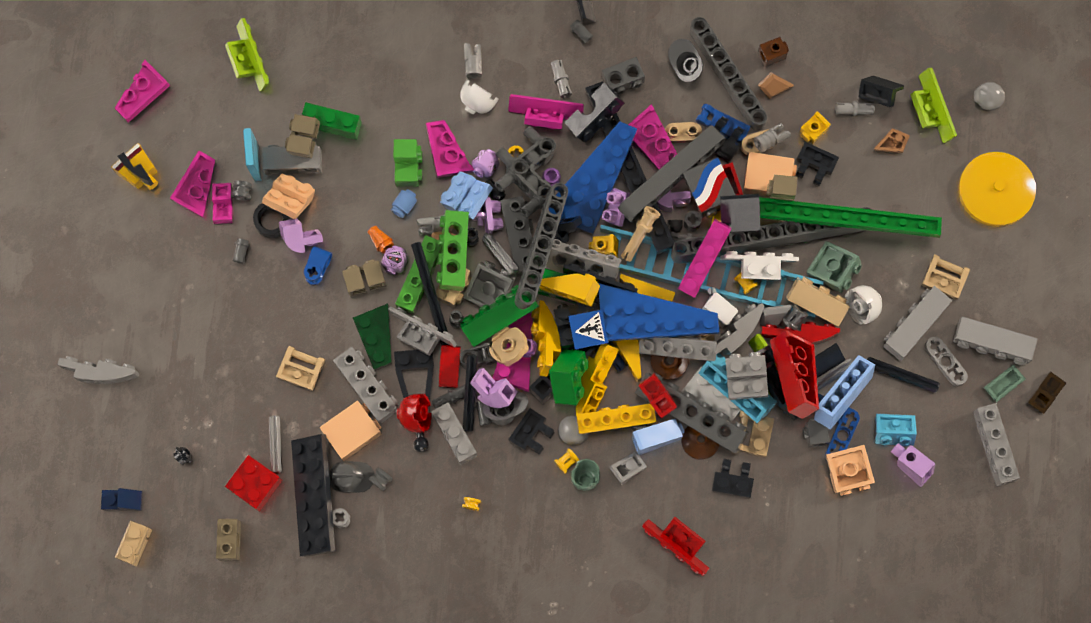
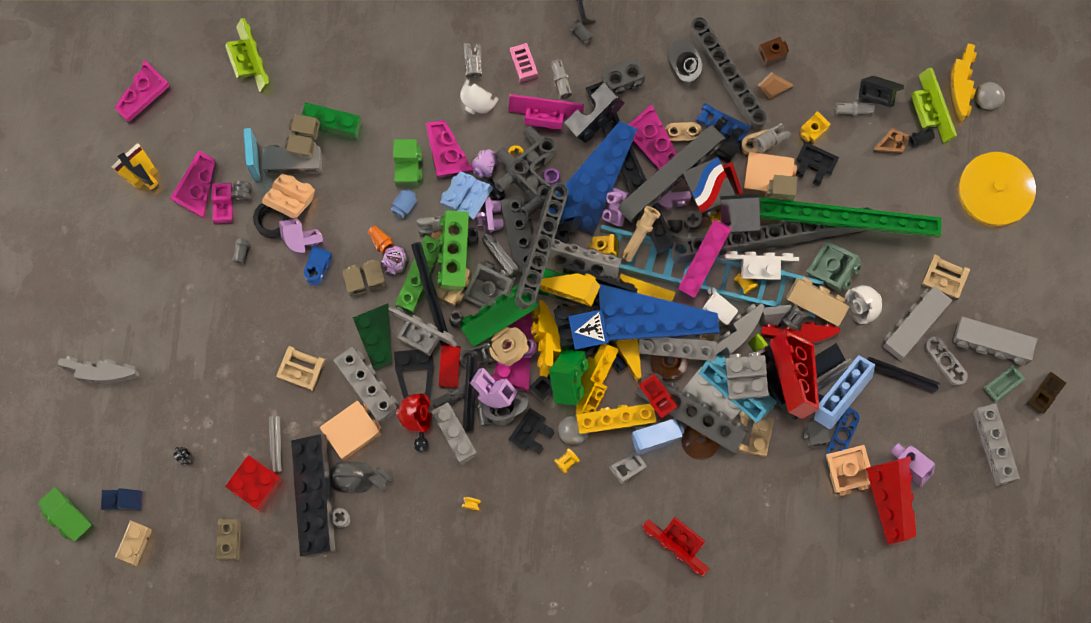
(62, 513): none -> bright green brick
(526, 76): none -> bright pink slope
(585, 475): sand green hair -> none
(733, 484): black plate -> none
(894, 498): none -> red wedge
(895, 429): medium azure bracket -> none
(921, 137): none -> black pin
(961, 85): none -> yellow slope

